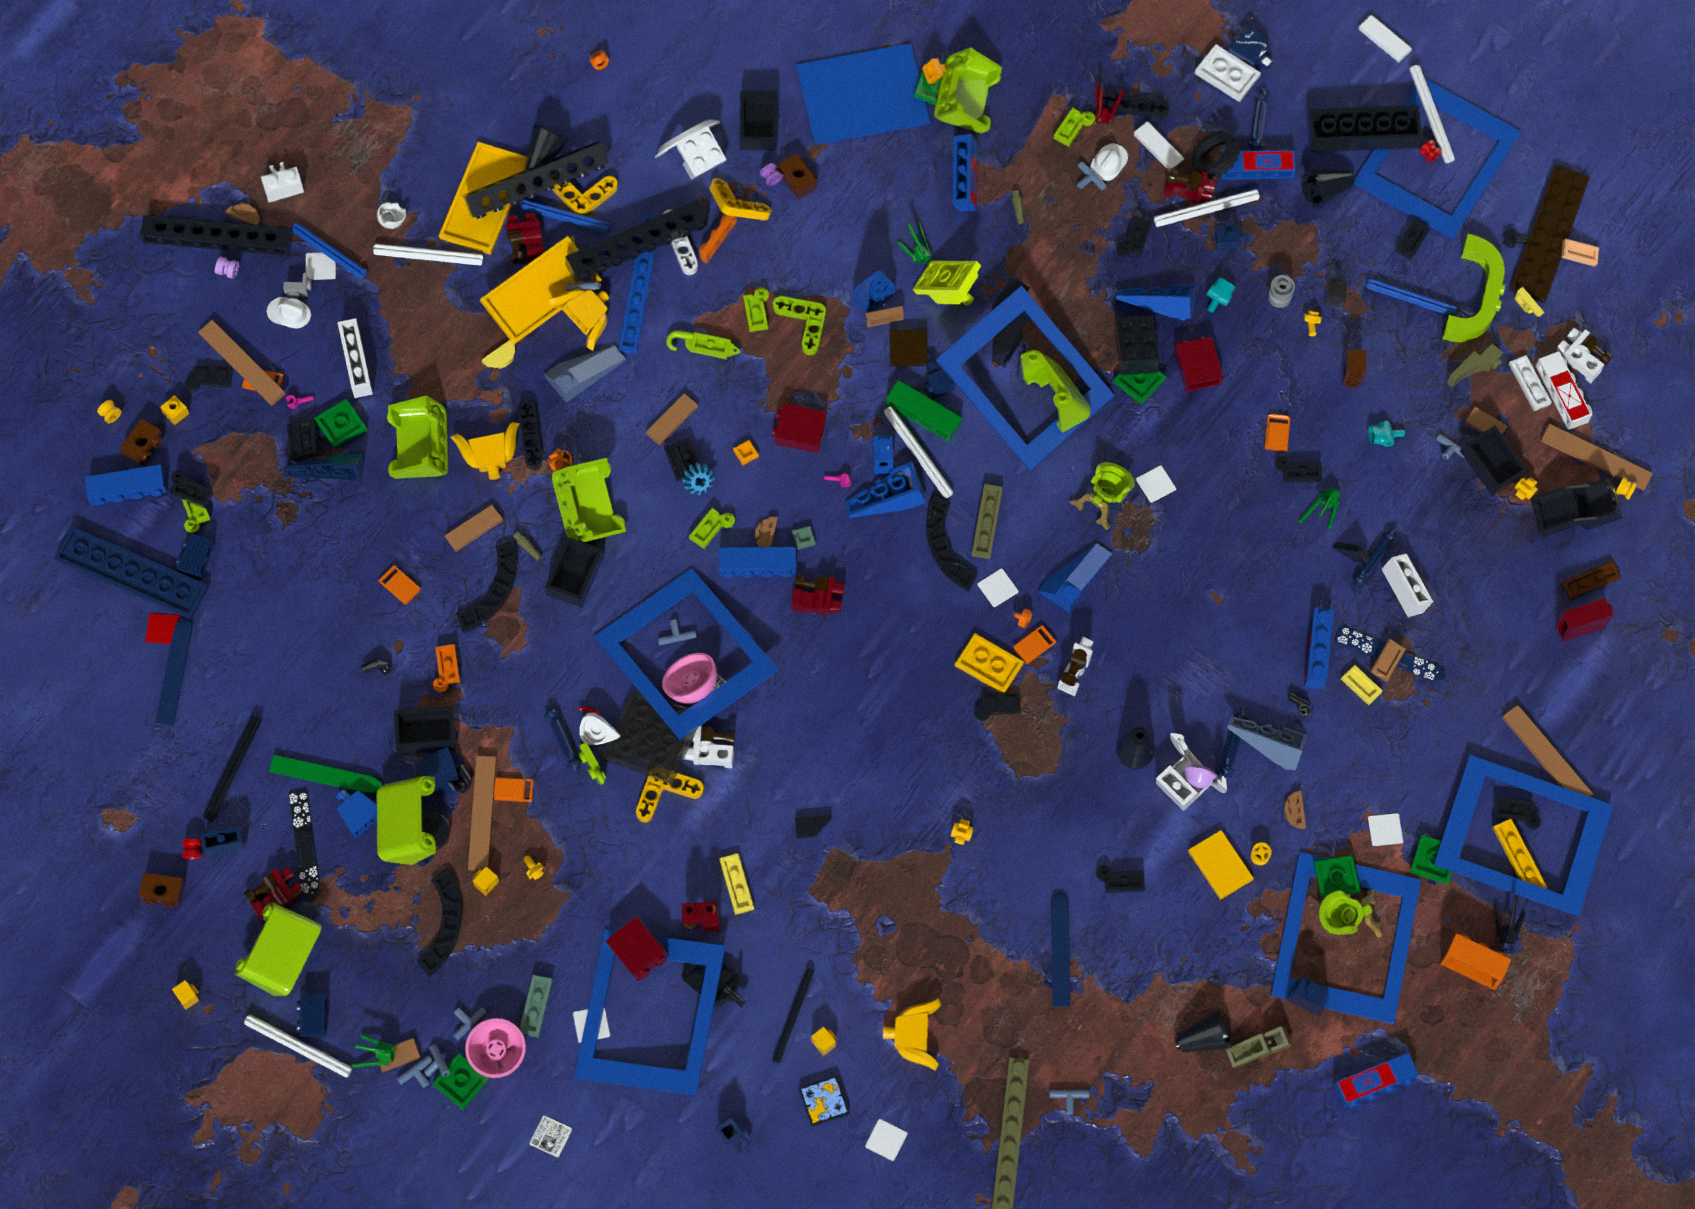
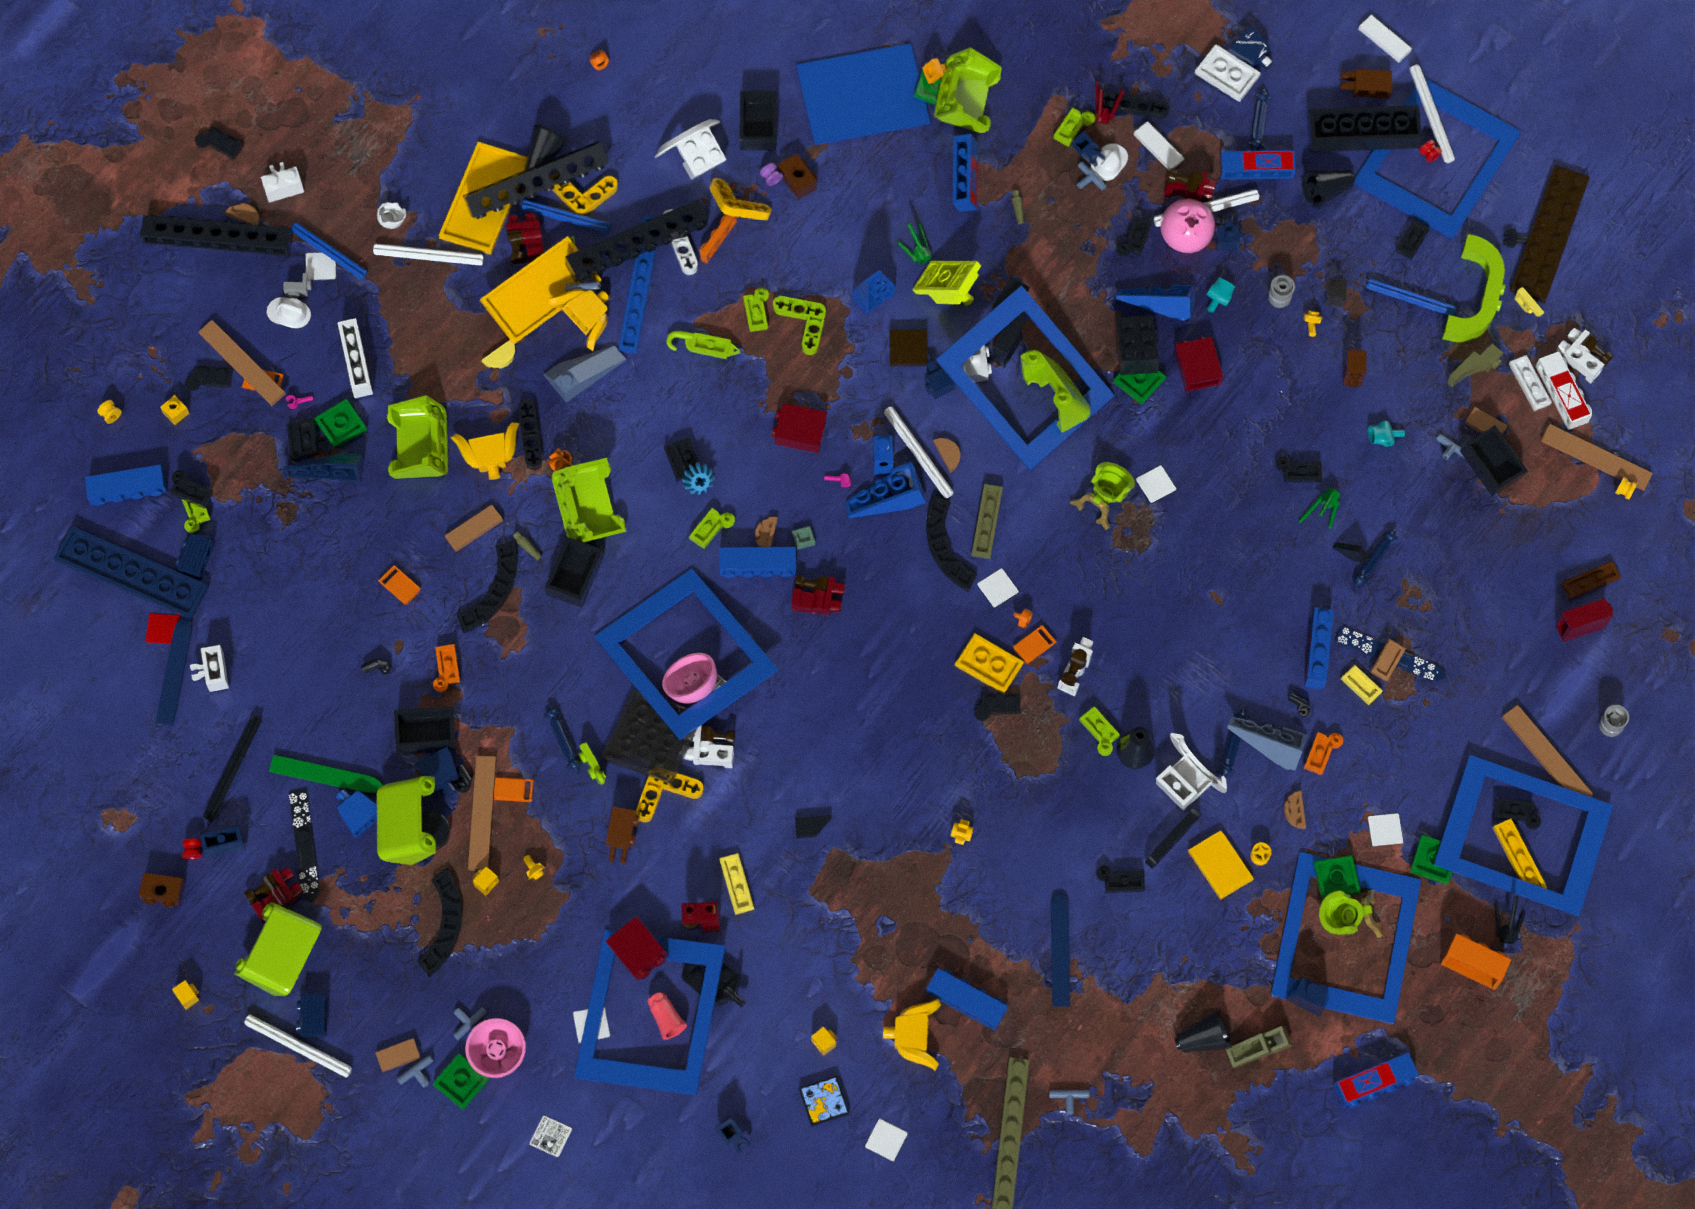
(142, 432): reddish brown brick -> none
(212, 669): none -> white brick
(220, 142): none -> black hinge
(227, 267): lavender wheel -> none
(385, 1052): green plant -> none
(437, 1063): sand blue piece -> none
(535, 1006): sand green plate -> none
(595, 729): white piece -> none
(621, 832): none -> reddish brown hinge
(666, 1016): none -> coral plant
(671, 419): medium nougat tile -> none
(677, 636): sand blue piece -> none
(745, 452): light orange tile -> none
(793, 1016): black piece -> none
(884, 316): medium nougat tile -> none
(924, 411): green brick -> none
(949, 452): none -> medium nougat tile
(967, 999): none -> blue brick
(977, 366): none -> white brick
(1073, 579): blue wedge -> none
(1087, 148): none -> dark blue brick
(1101, 730): none -> lime hinge
(1172, 839): none -> black beam
(1187, 235): none -> bright pink piece
(1199, 776): lavender helmet -> none
(1224, 162): black tyre -> none
(1277, 433): orange piece -> none
(1321, 751): none -> orange hinge
(1368, 83): none -> reddish brown hinge
(1407, 585): white brick -> none
(1526, 488): yellow gear -> none
(1576, 505): black piece -> none
(1580, 252): light nougat tile -> none
(1614, 720): none -> light grey wheel

